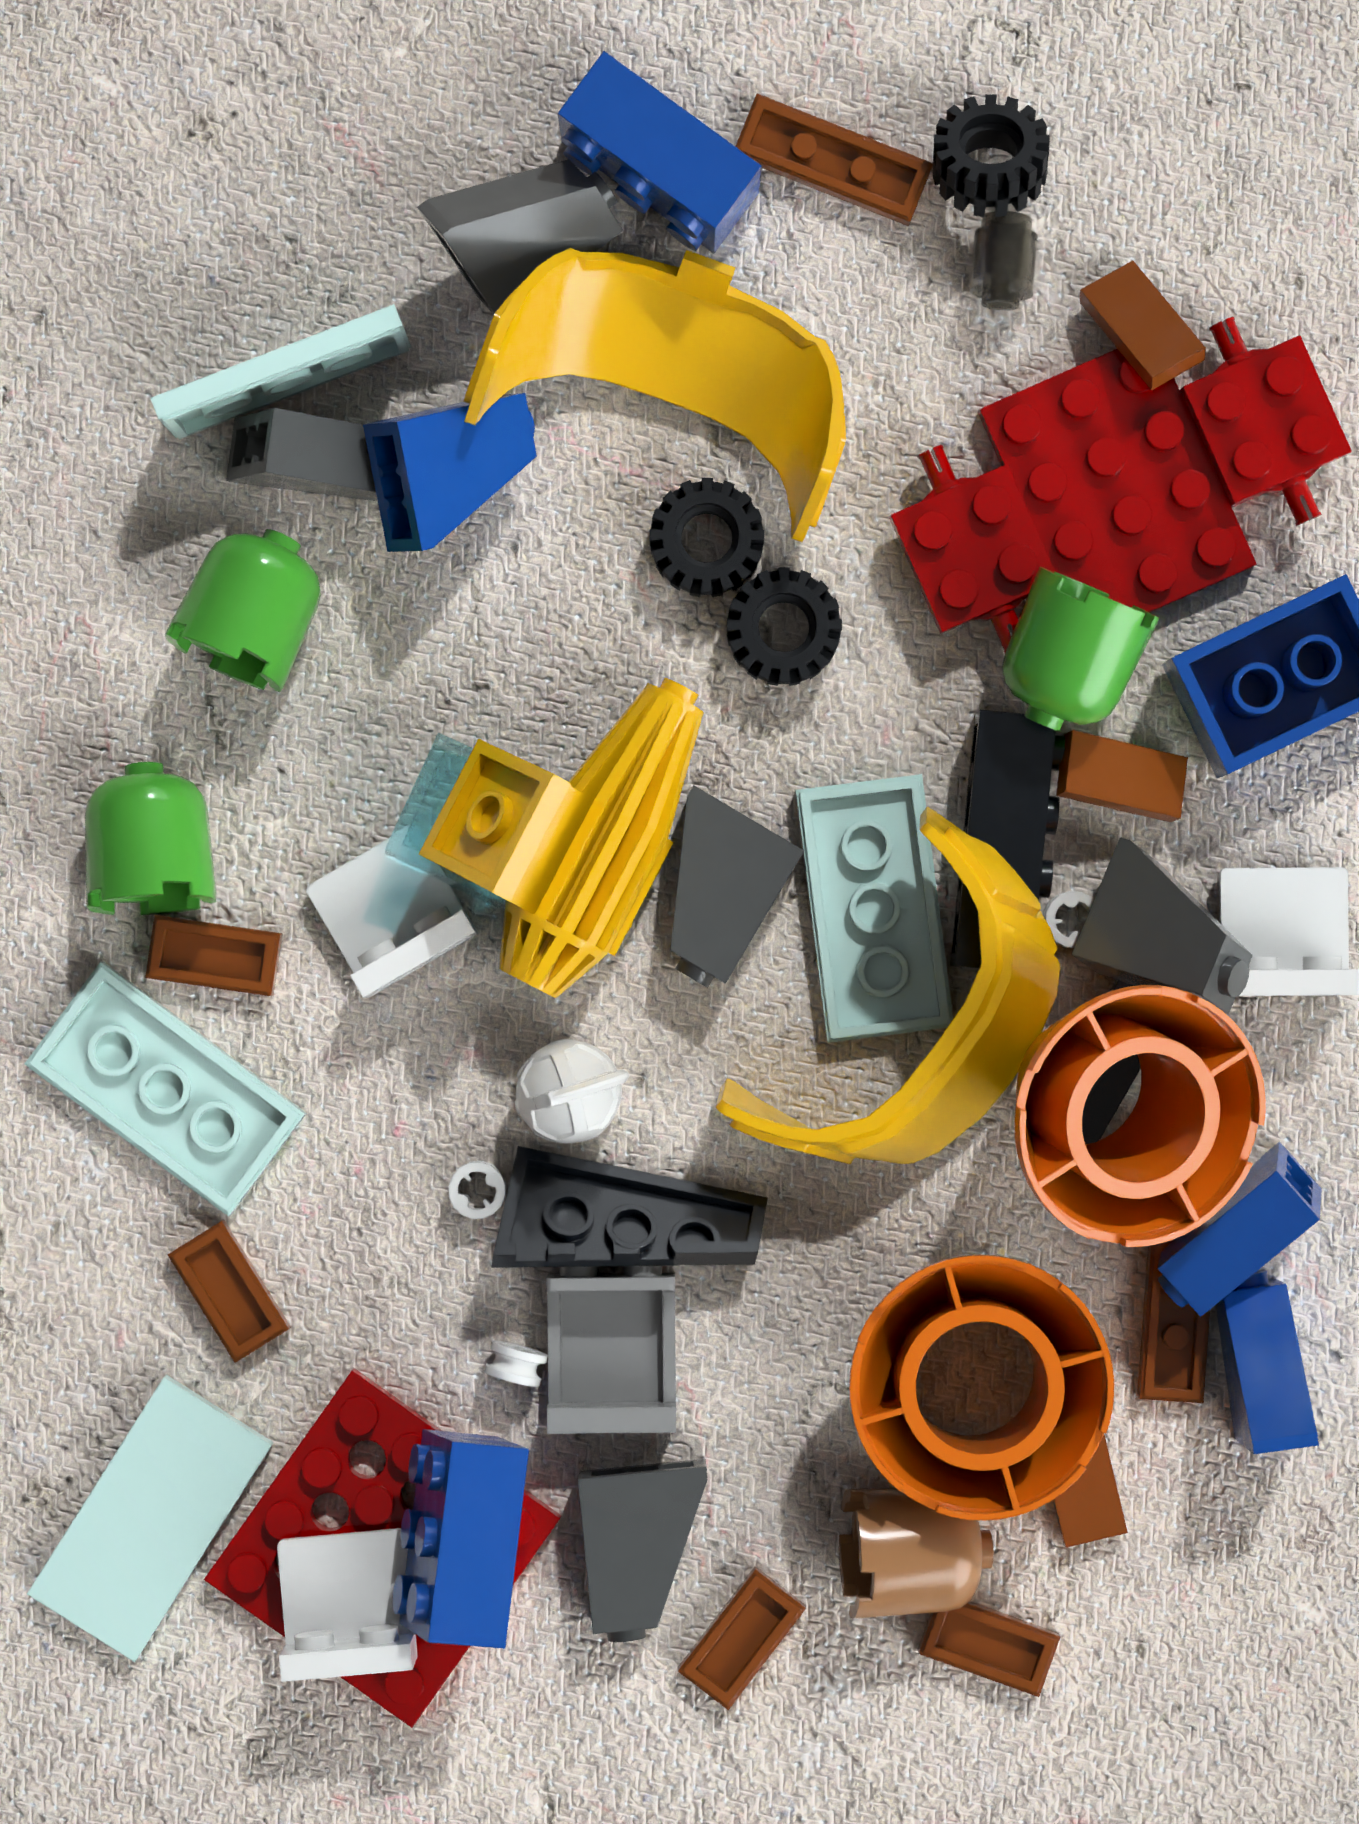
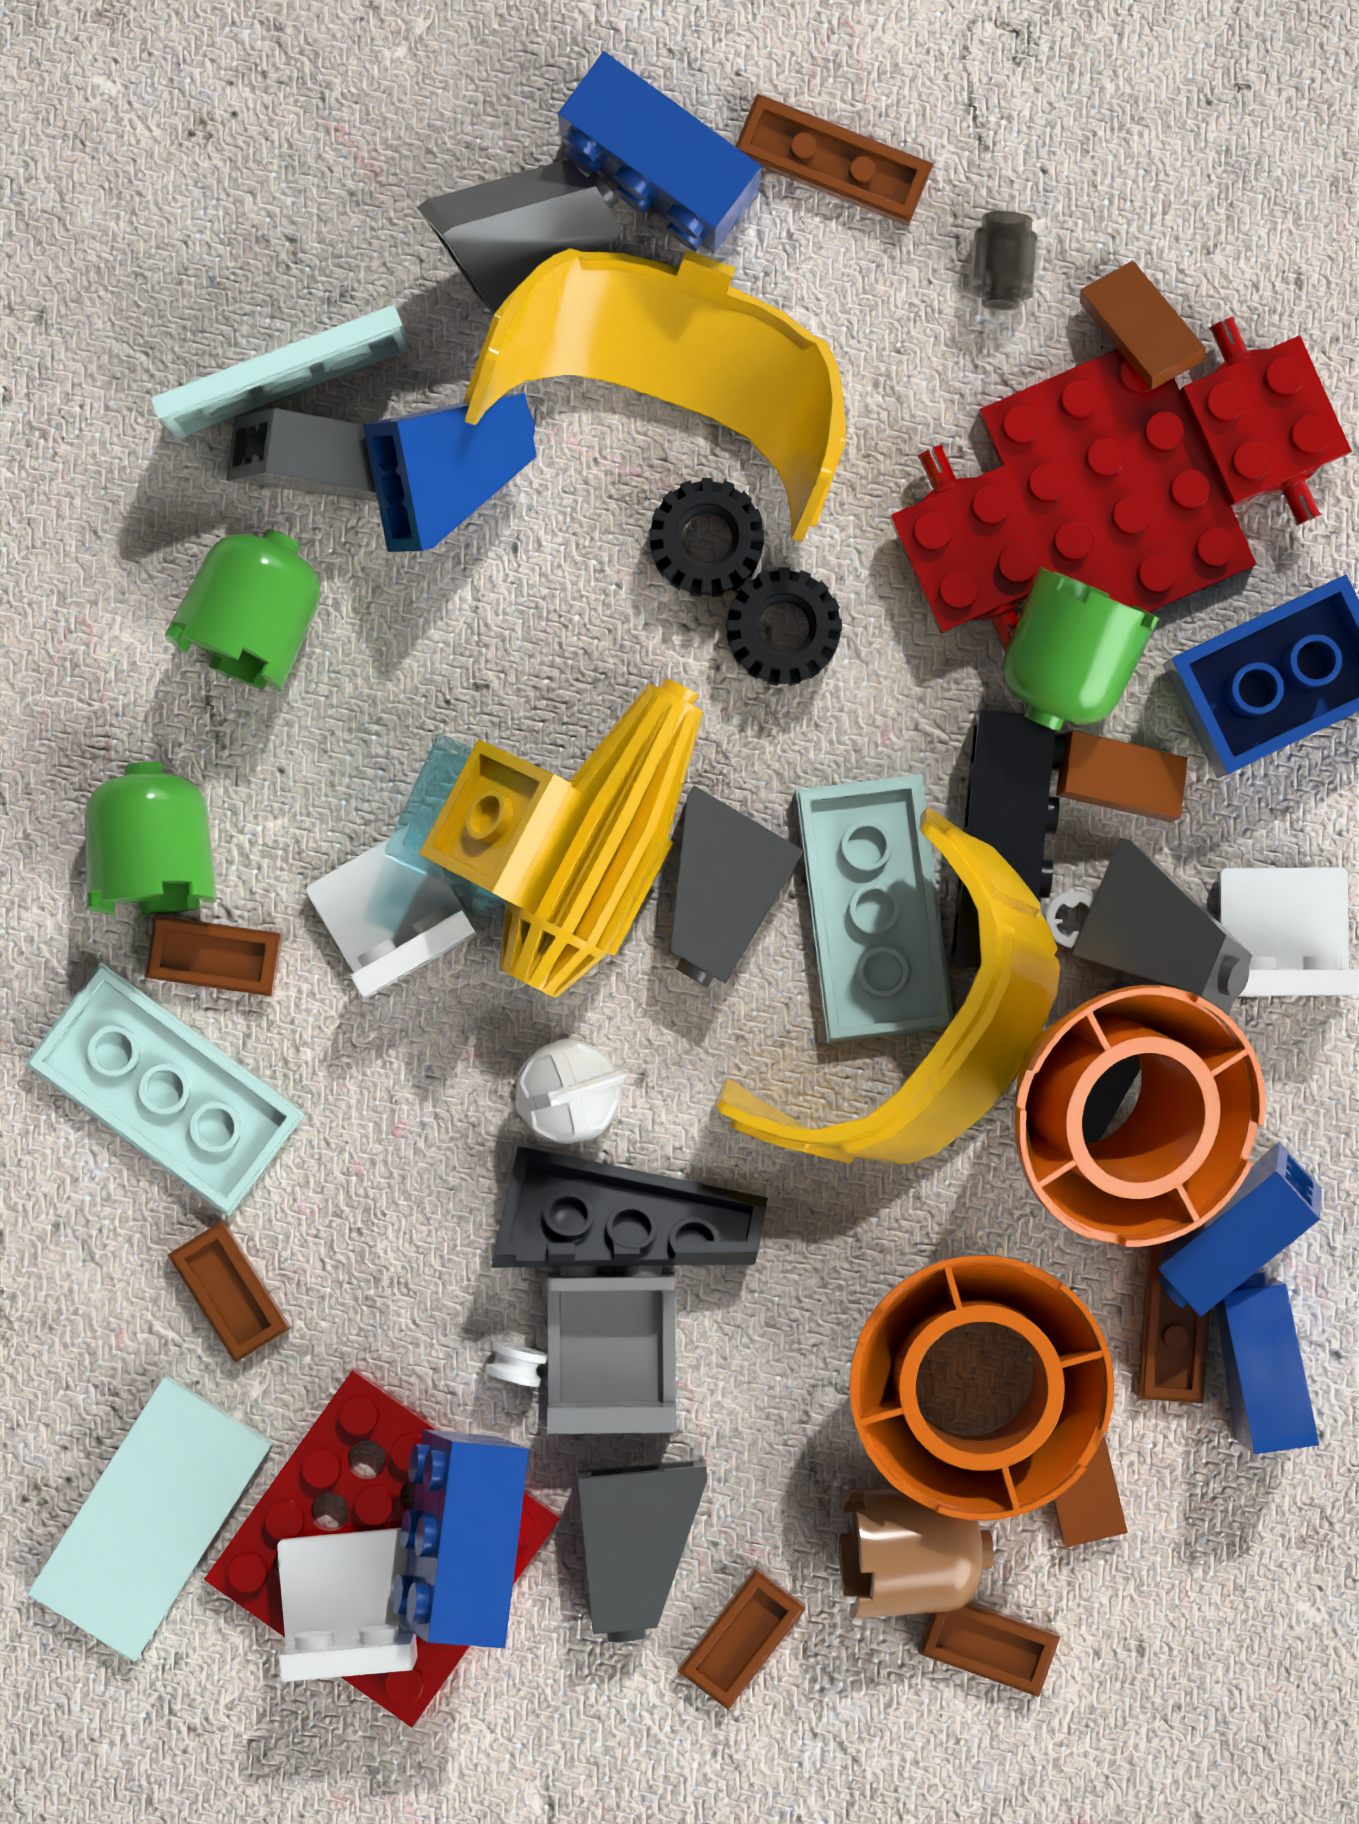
(462, 1201): white bush -> none
(997, 128): black tyre -> none

